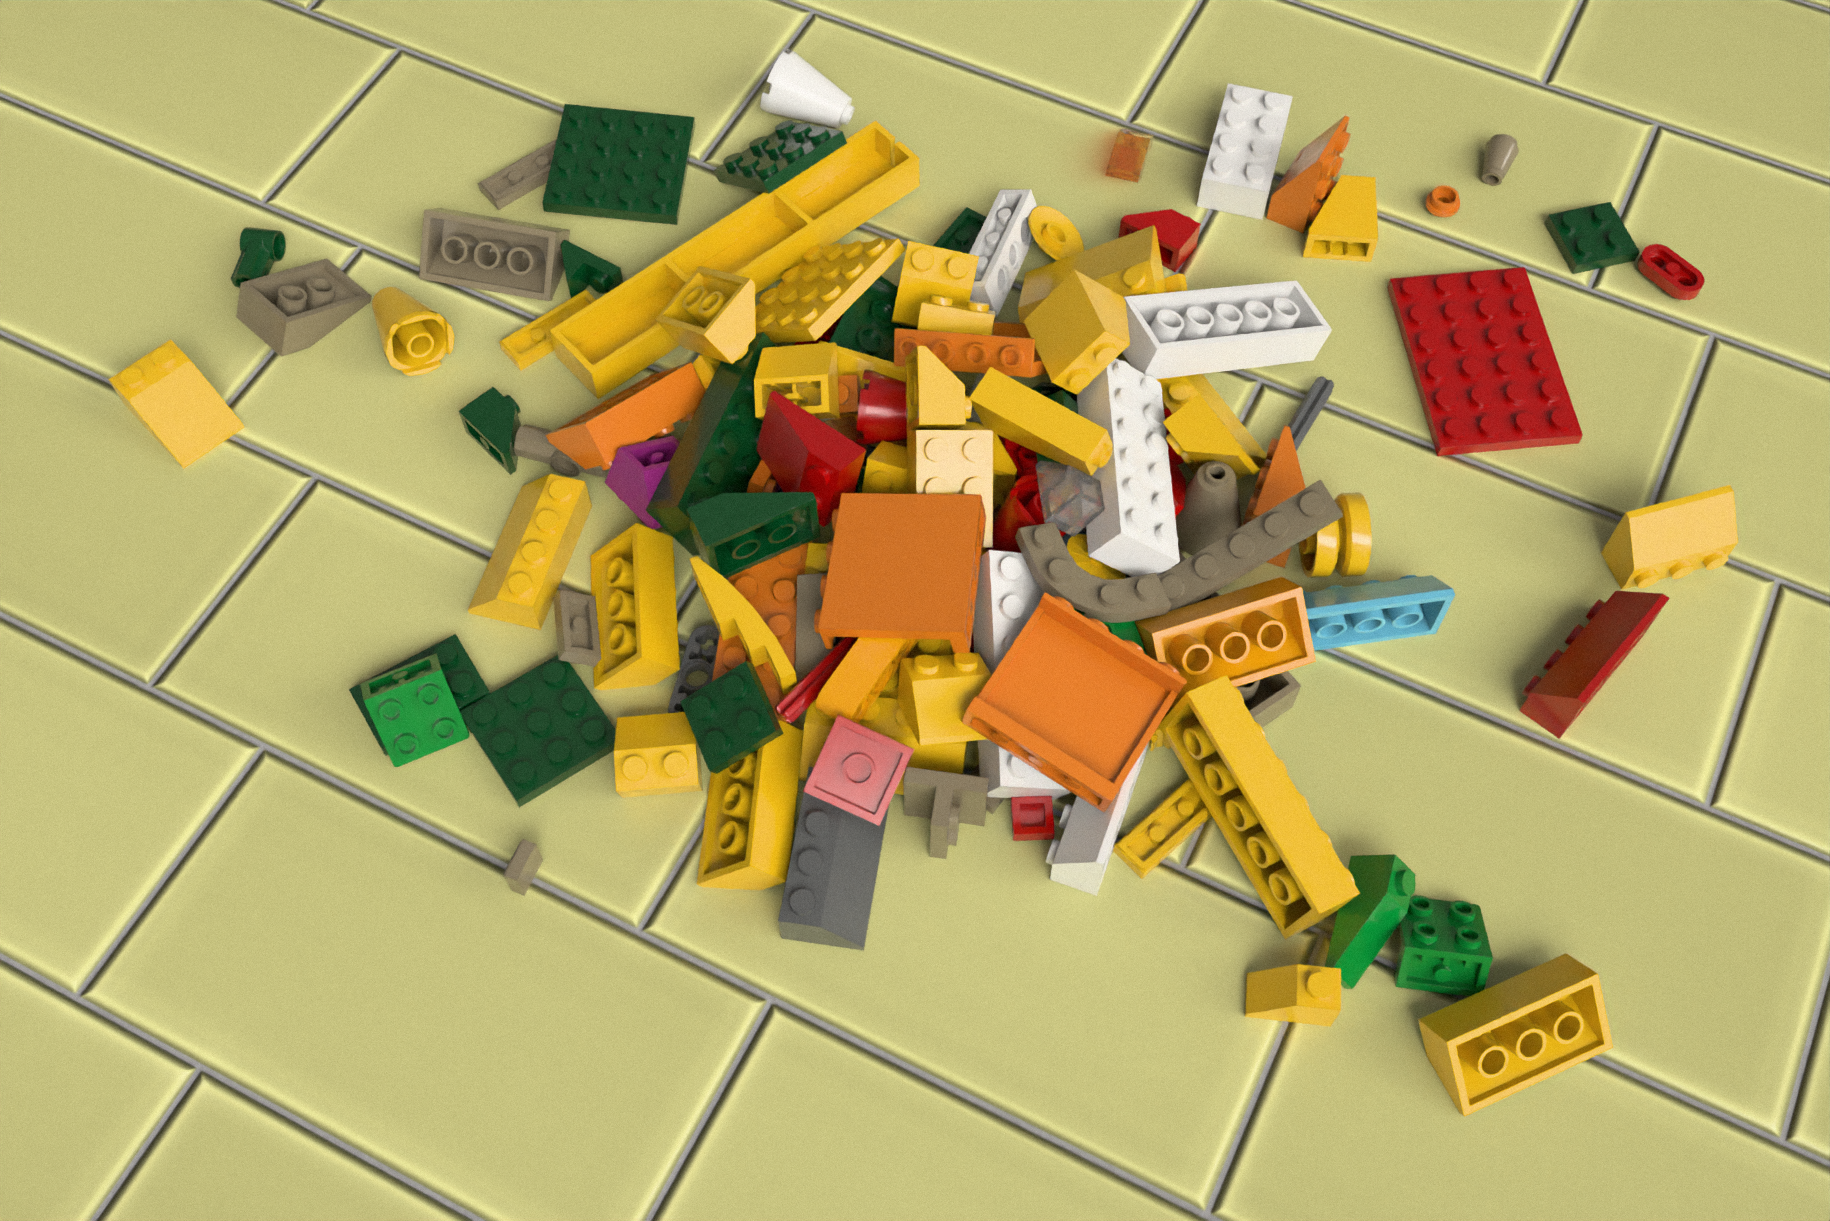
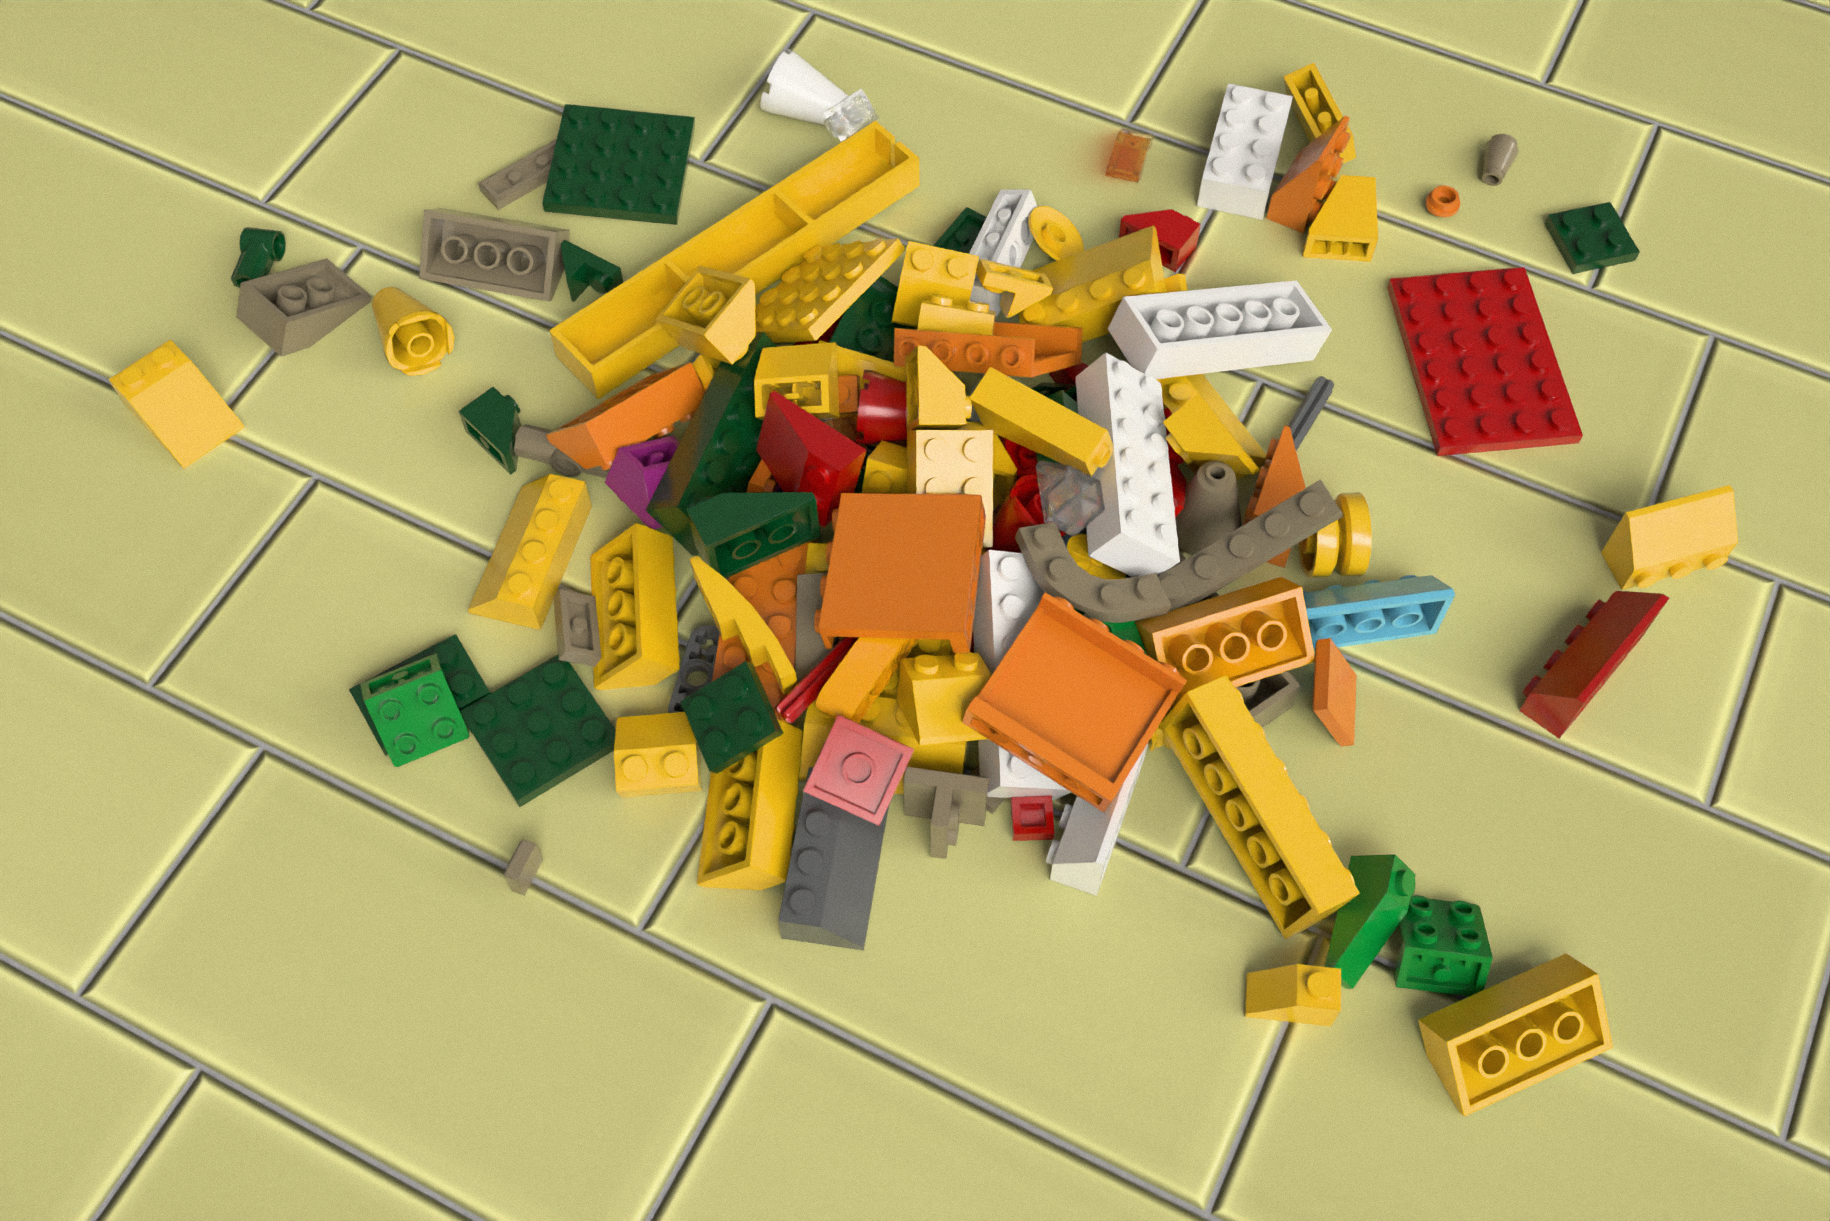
(534, 339): yellow tile -> none
(779, 156): dark green plate -> none
(850, 115): none -> clear slope
(1019, 285): none -> yellow slope
(1079, 330): yellow slope -> none
(1163, 830): yellow tile -> none
(1315, 105): none -> yellow brick
(1334, 692): none -> orange tile
(1670, 272): red plate -> none

